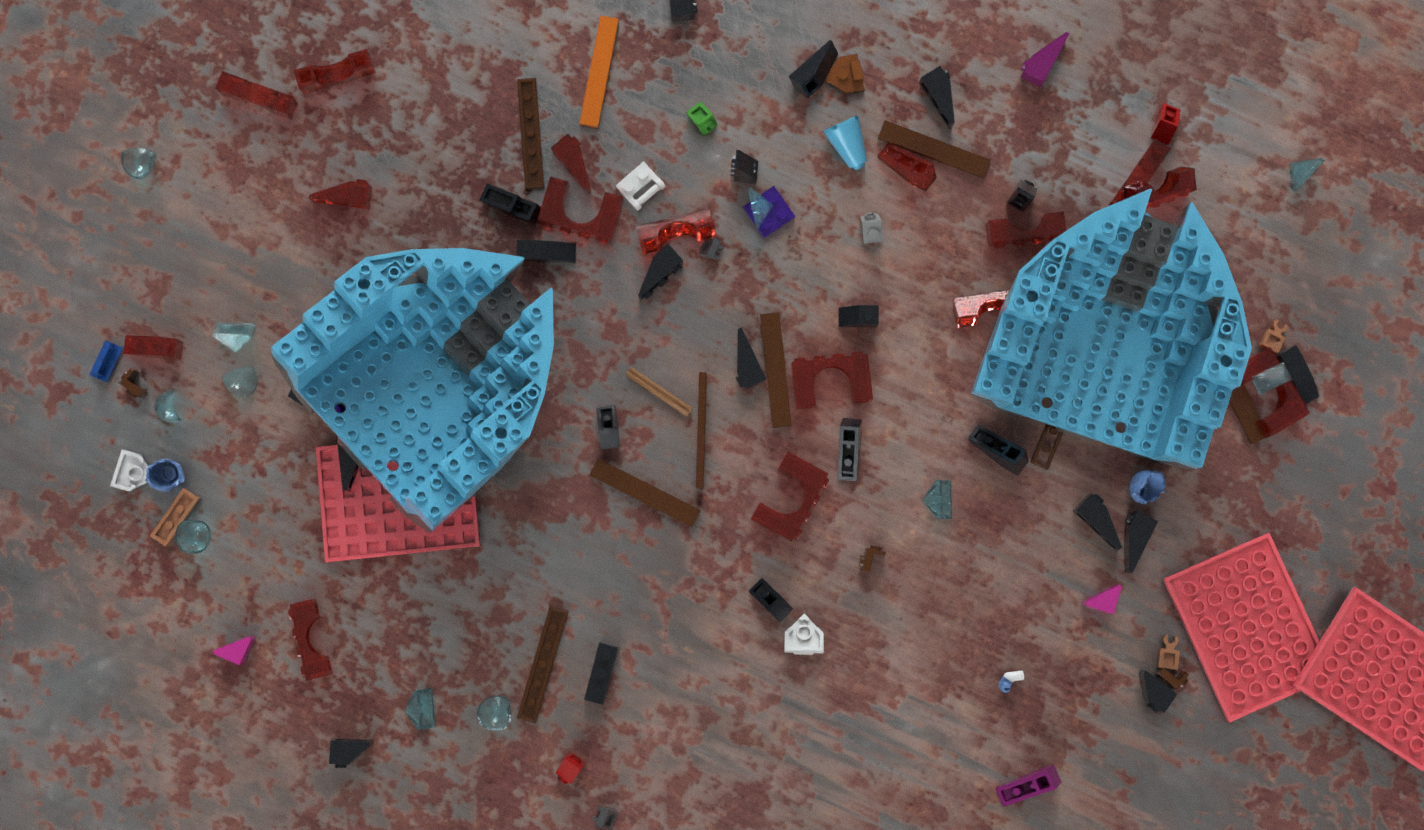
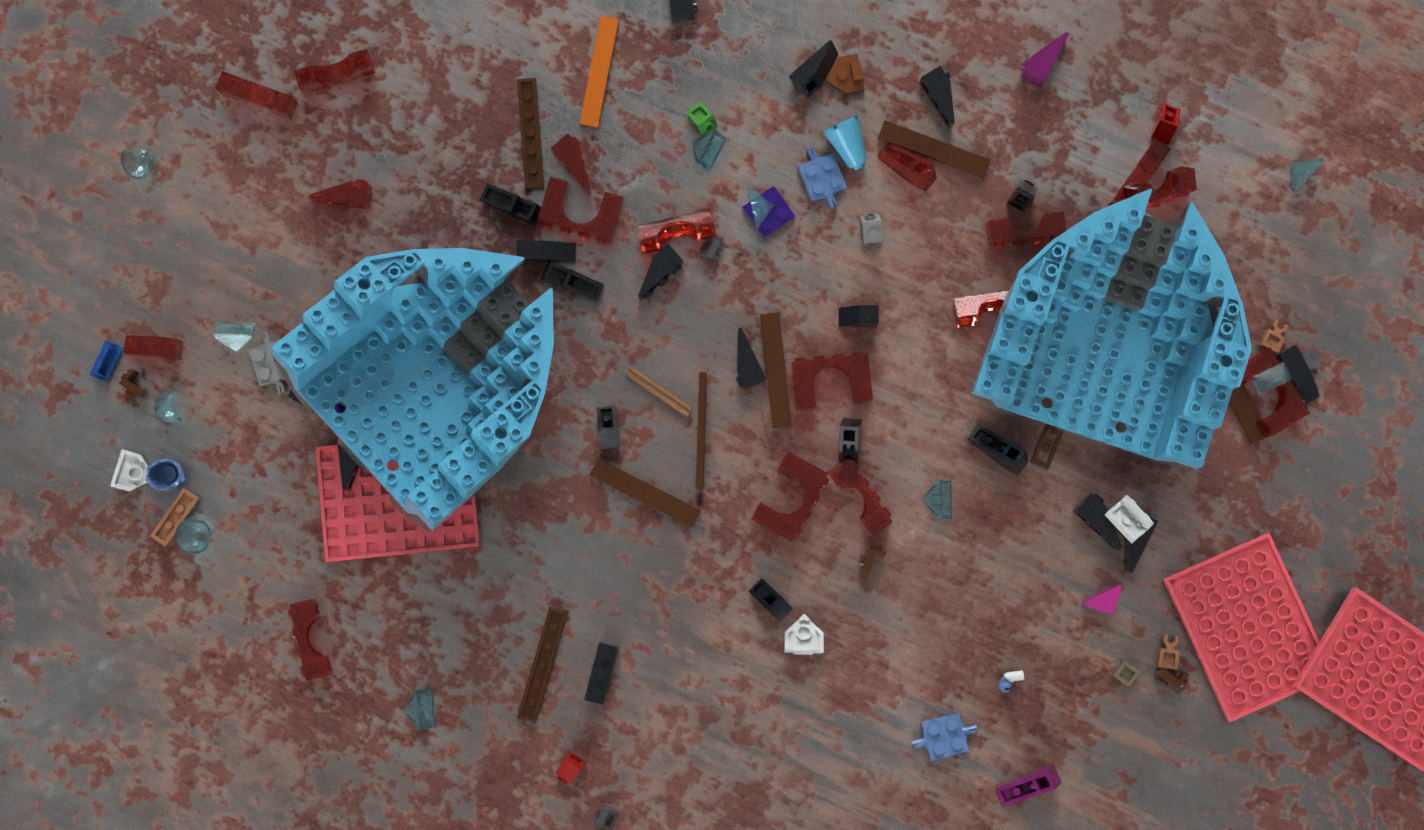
(237, 651): dark pink slope -> none
(241, 381): clear light blue helmet -> none
(264, 365): none -> light grey plate
(347, 751): black slope -> none
(495, 713): clear light blue helmet -> none
(572, 281): none -> black slope
(636, 182): white plate -> none
(707, 148): none -> clear light blue slope
(744, 168): black slope -> none
(822, 177): none -> medium blue plate
(873, 516): none -> clear red arch
(944, 736): none -> medium blue plate
(1126, 673): none -> dark tan plate
(1129, 519): none -> white bracket
(1147, 486): medium blue hair -> none
(1155, 692): black slope -> none
(1312, 359): none -> flat silver tile

